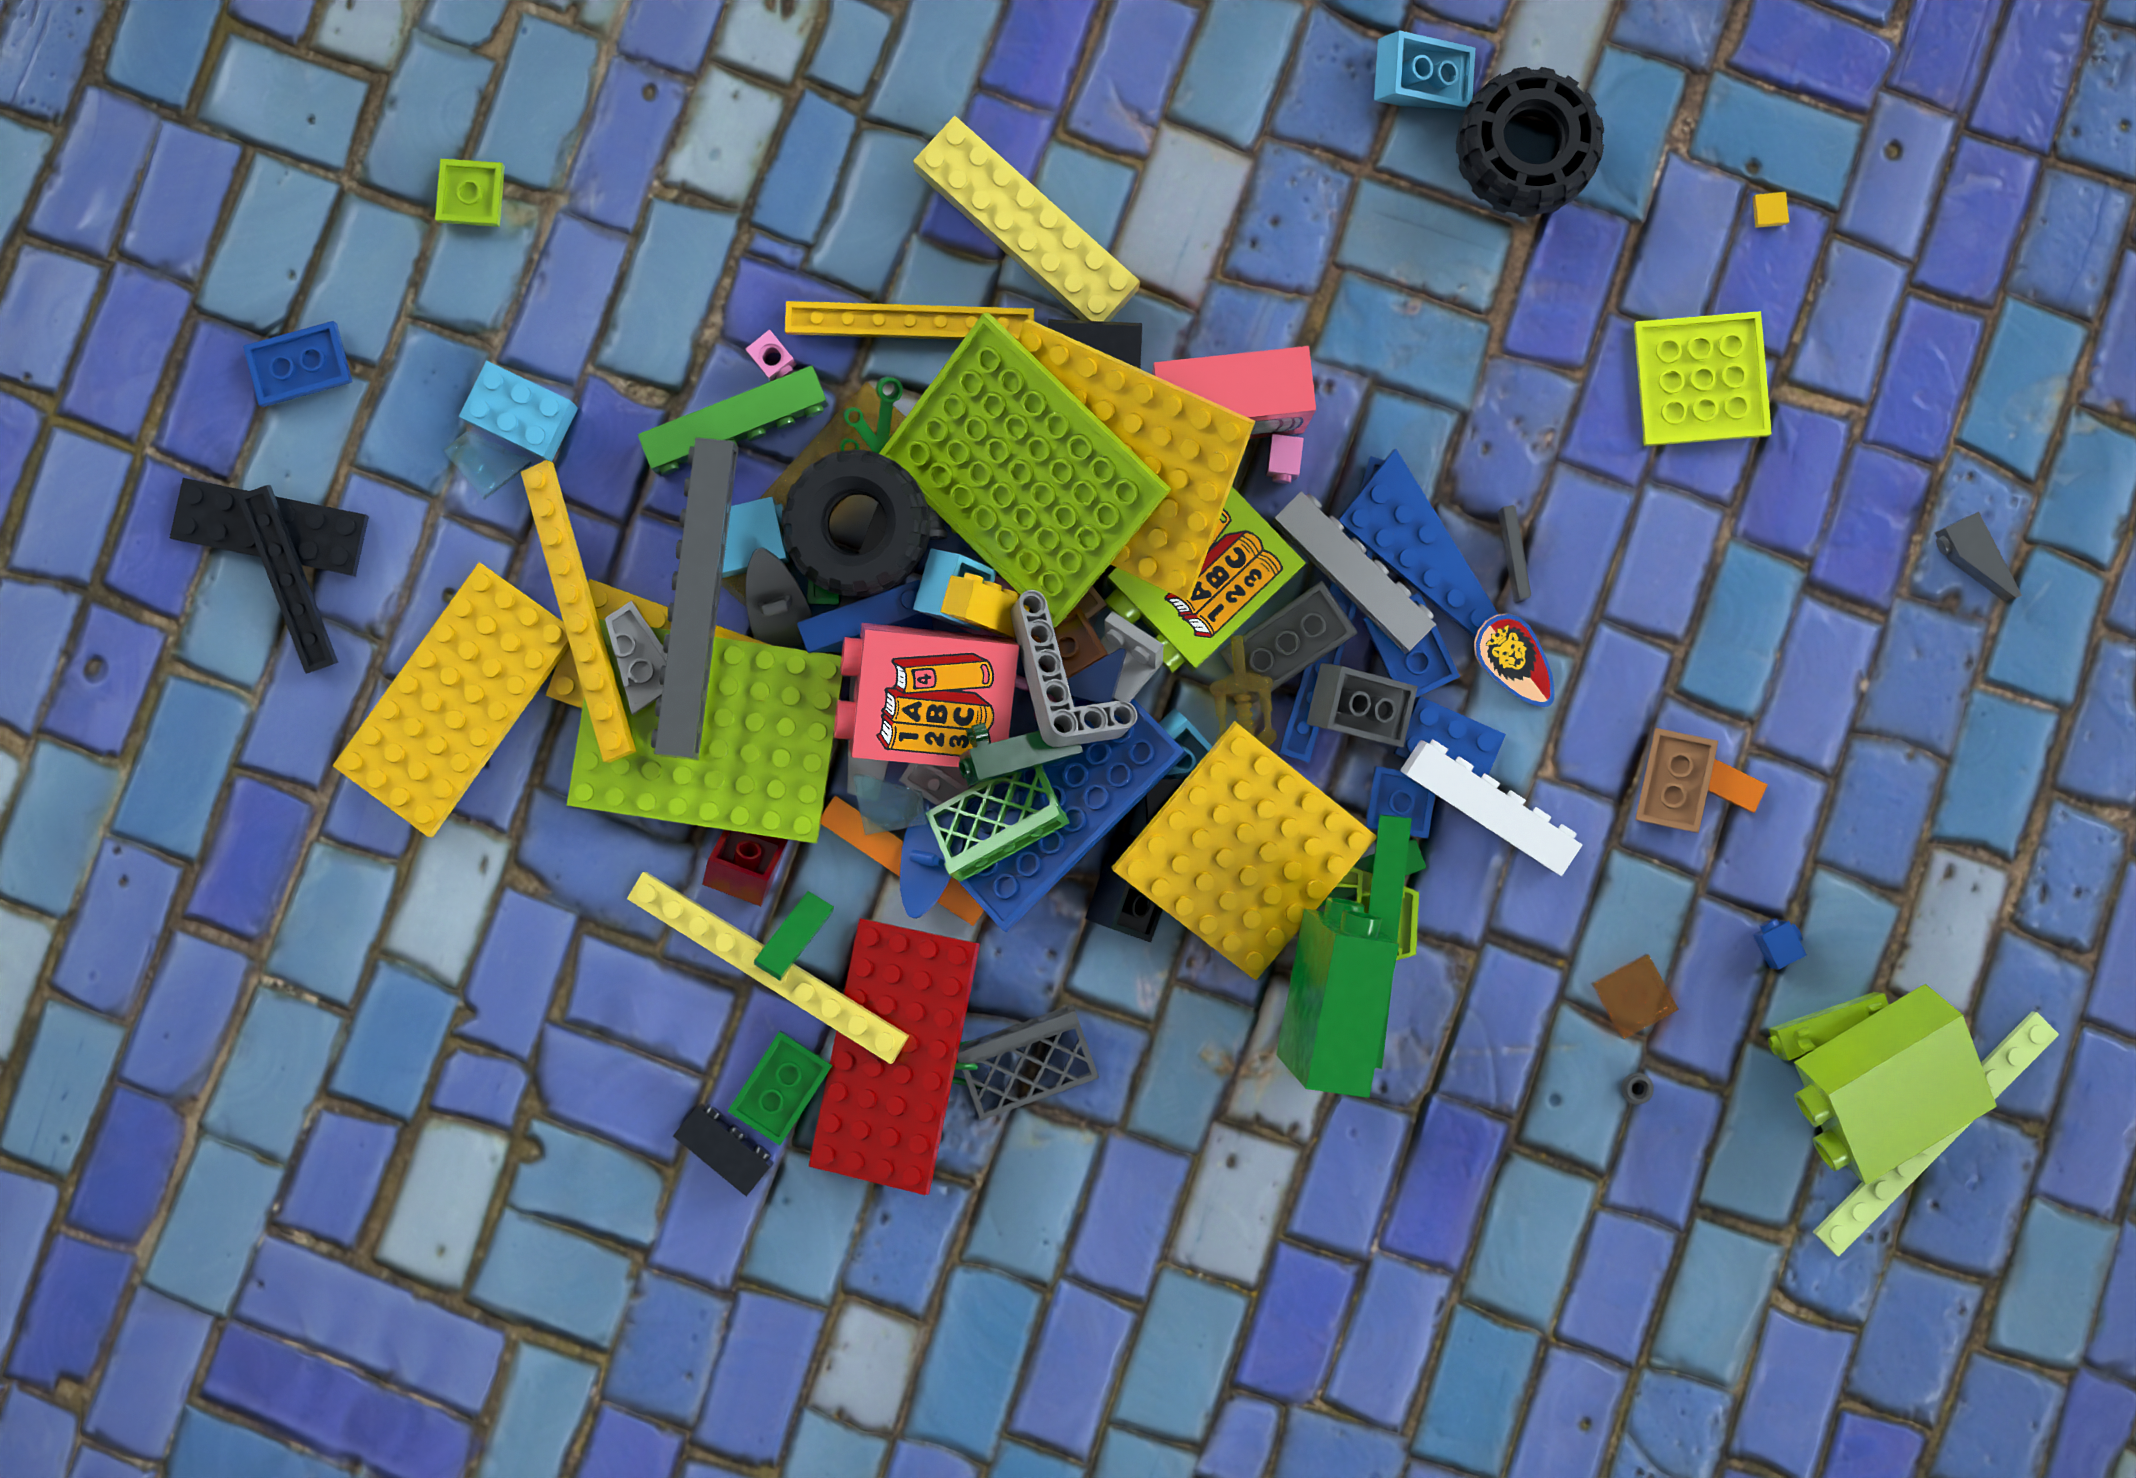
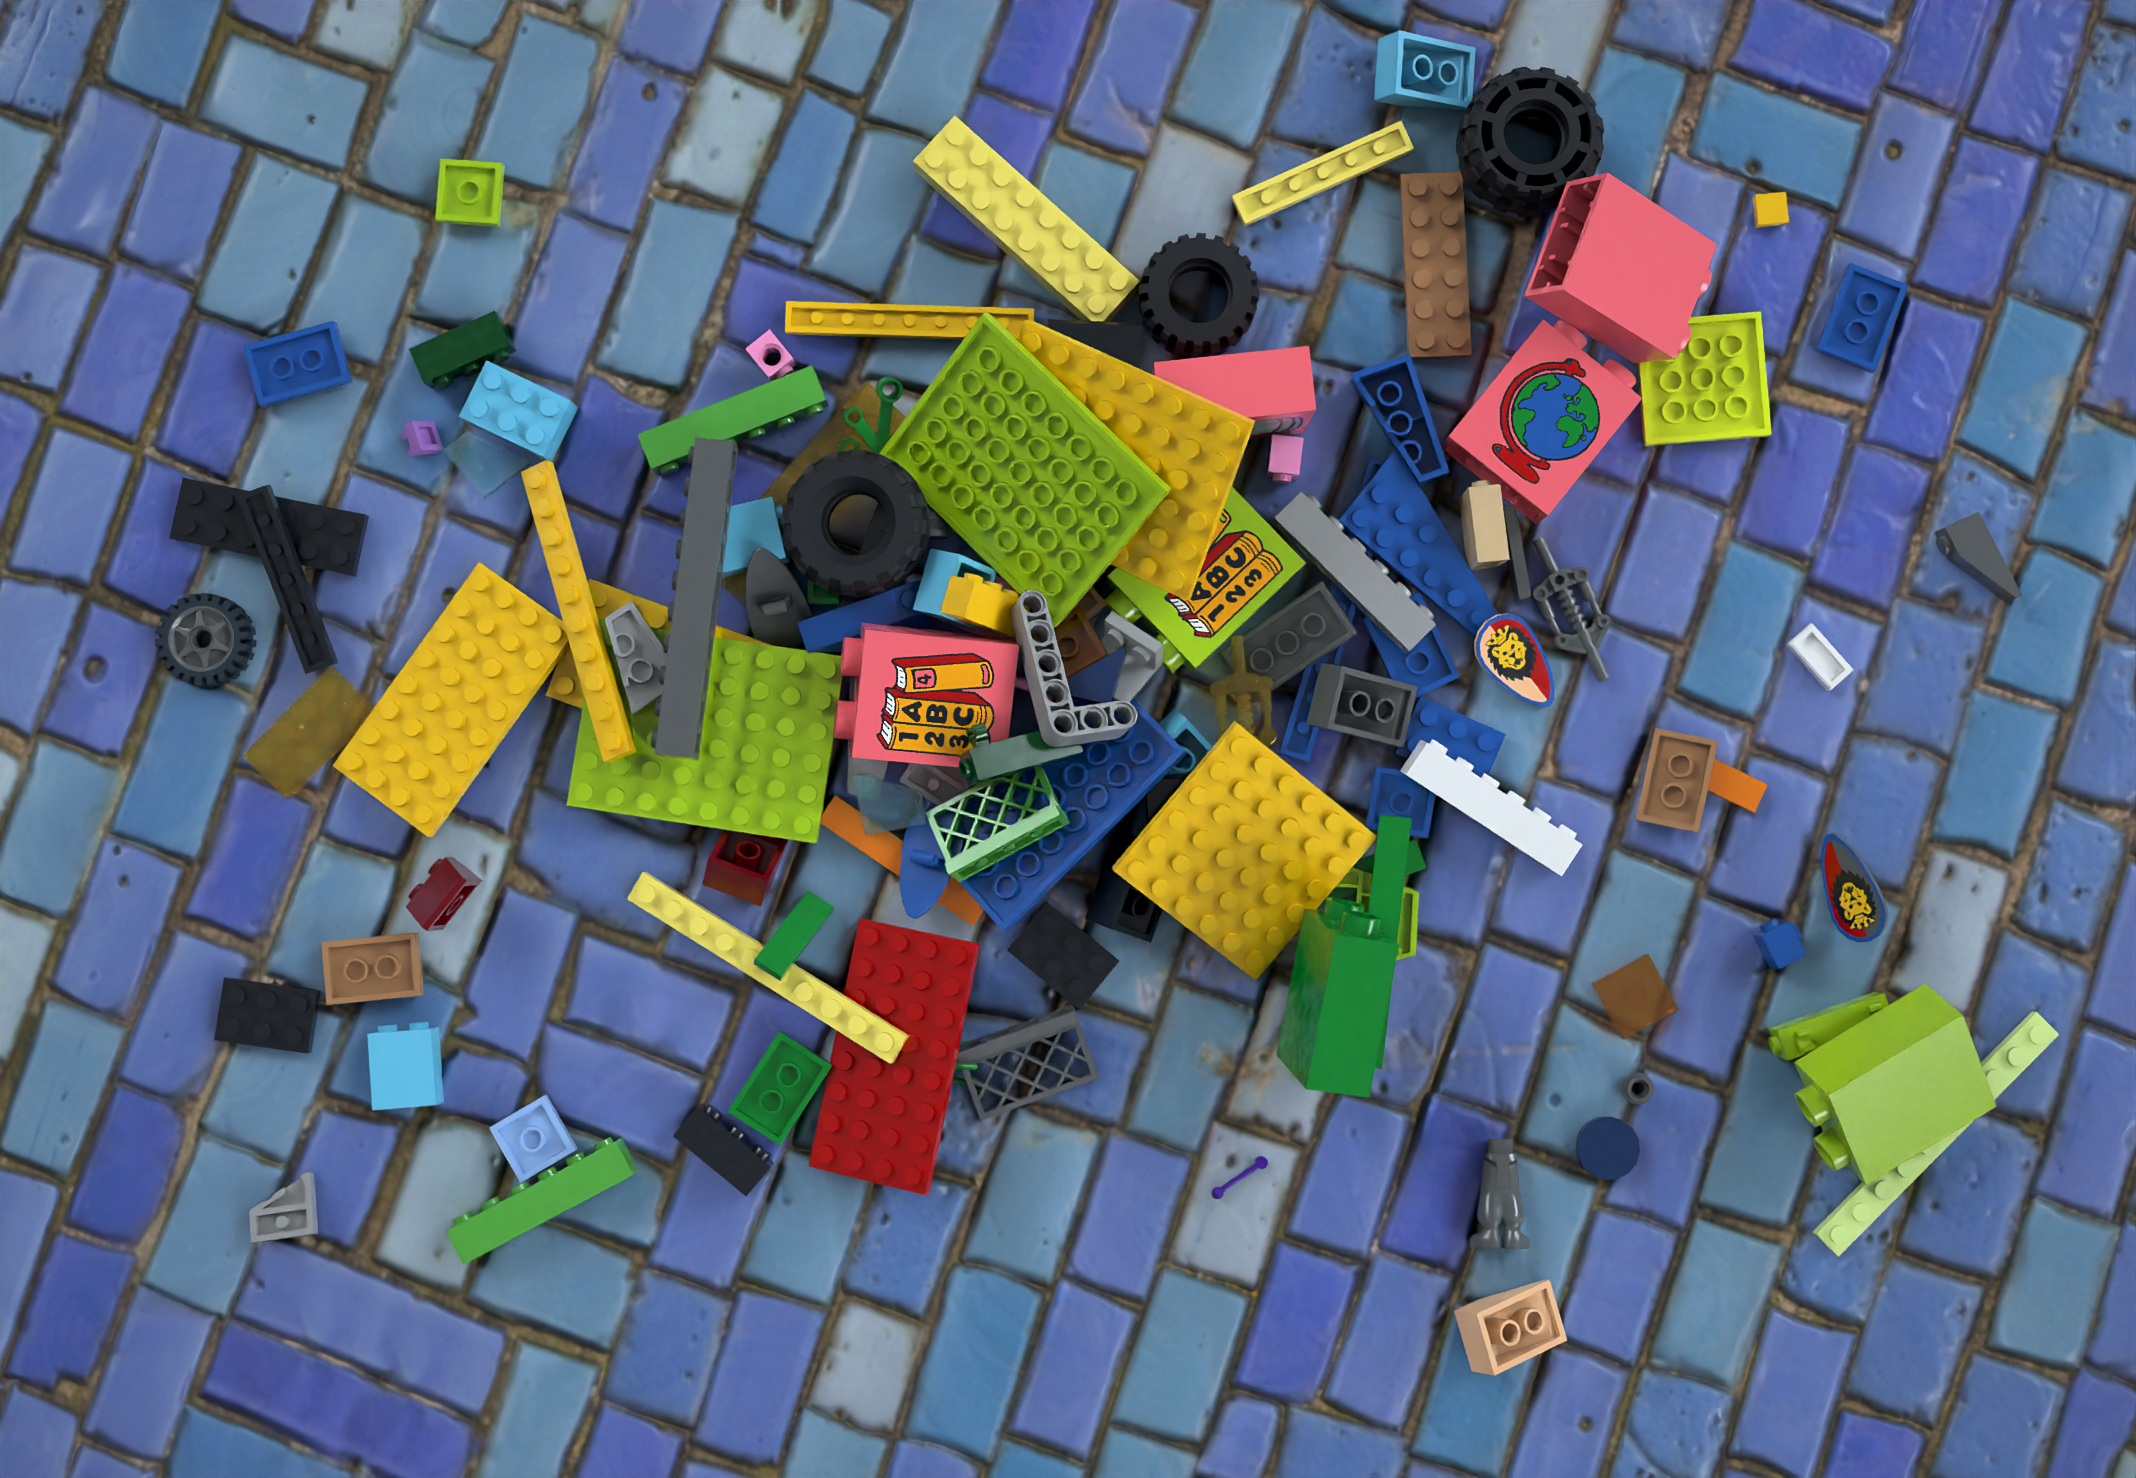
(182, 636): none -> wheel
(267, 1015): none -> black plate
(287, 1213): none -> light grey wing
(309, 732): none -> clear yellow plate
(372, 968): none -> medium nougat plate
(405, 1066): none -> medium azure brick
(422, 438): none -> medium lavender tile
(442, 893): none -> dark red slope
(463, 350): none -> dark green brick
(533, 1138): none -> light blue plate
(541, 1201): none -> bright green brick
(1063, 955): none -> black plate
(1206, 256): none -> black tyre
(1260, 1162): none -> dark purple hinge
(1322, 173): none -> light yellow plate
(1401, 411): none -> blue wedge
(1435, 265): none -> medium nougat plate
(1483, 525): none -> tan brick
(1500, 1200): none -> dark grey piece
(1510, 1327): none -> light nougat slope
(1543, 419): none -> brick
(1586, 639): none -> dark grey bar
(1607, 1148): none -> dark blue tile
(1621, 269): none -> coral brick
(1819, 657): none -> white tile
(1851, 891): none -> shield
(1861, 318): none -> blue plate

